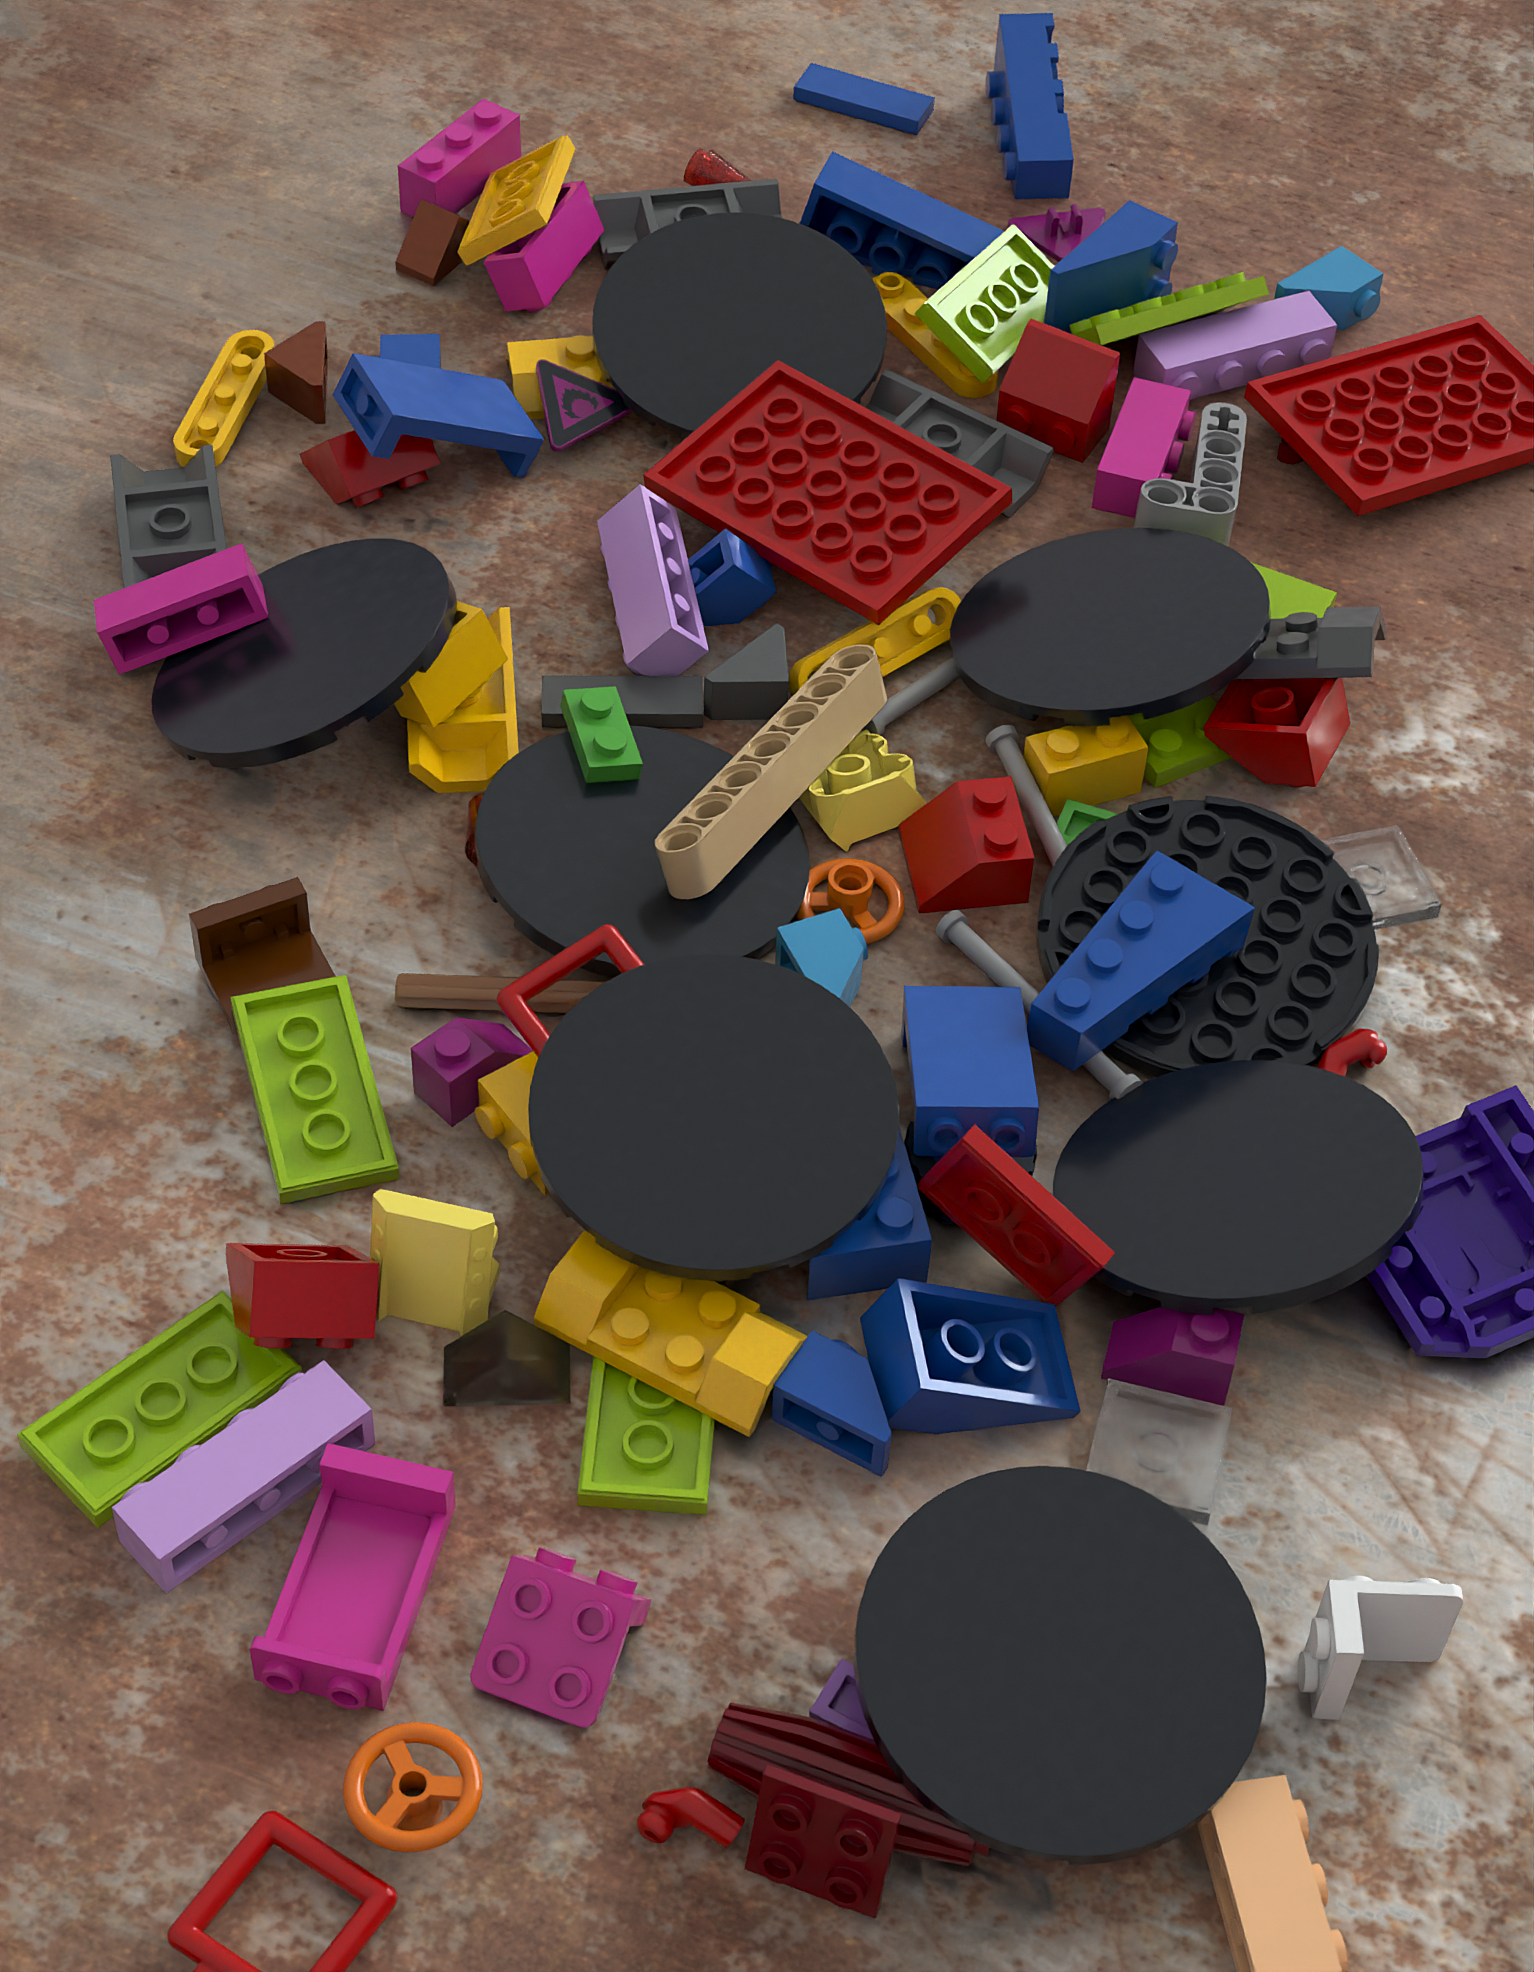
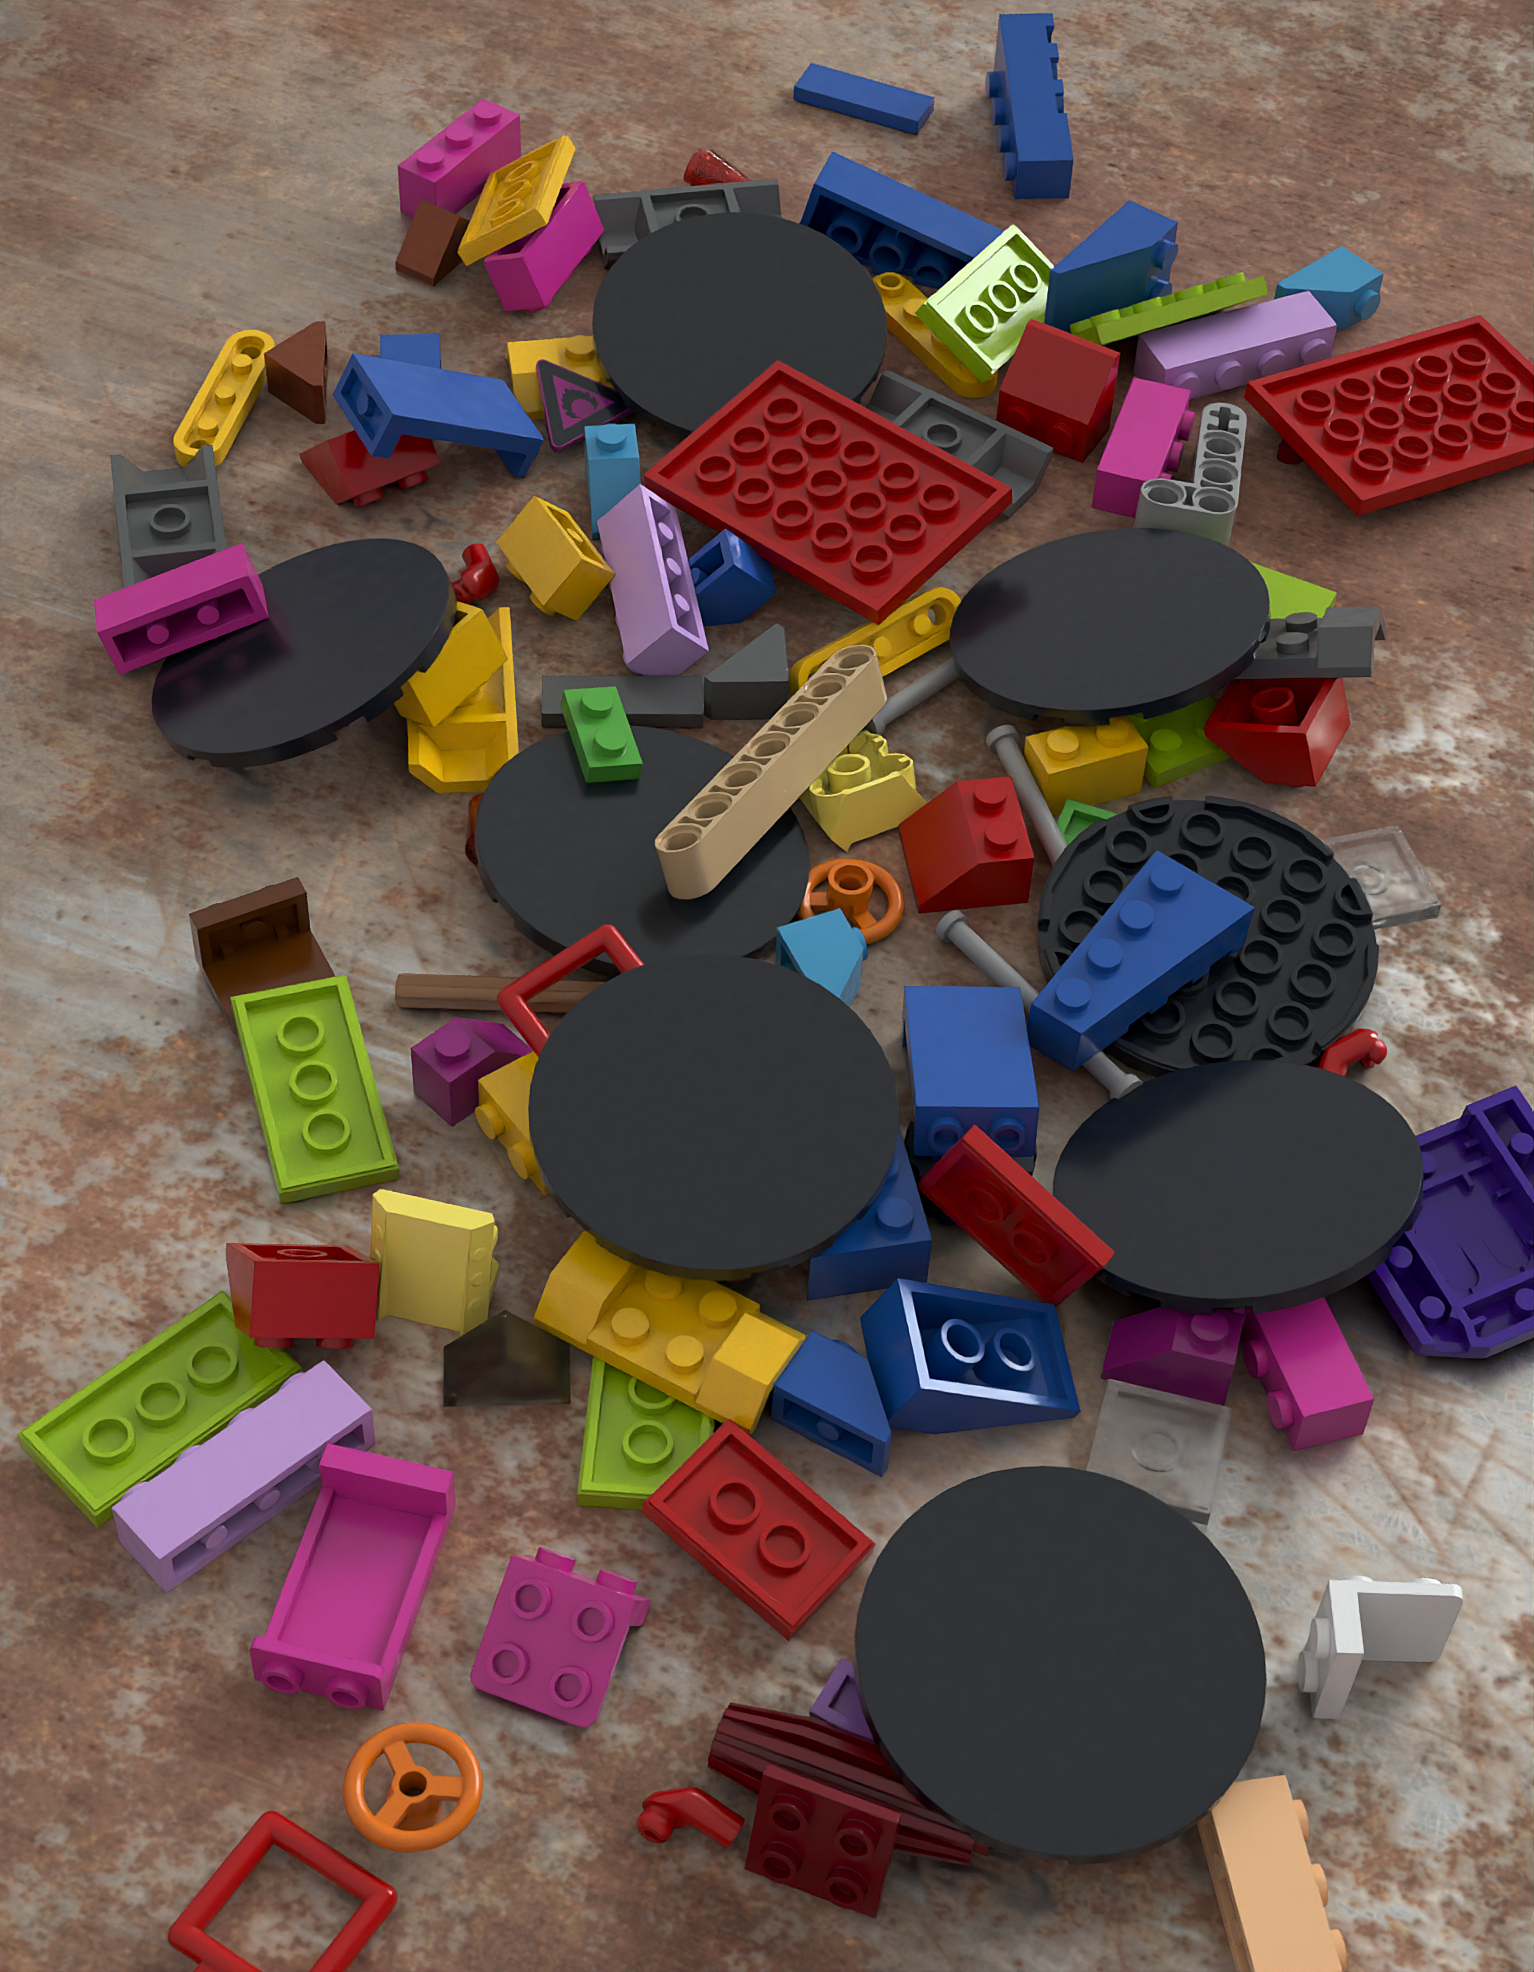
(480, 576): none -> red arm
(554, 559): none -> yellow brick
(610, 468): none -> dark azure slope
(758, 1529): none -> red tile
(1061, 231): magenta piece -> none
(1306, 1372): none -> dark pink brick

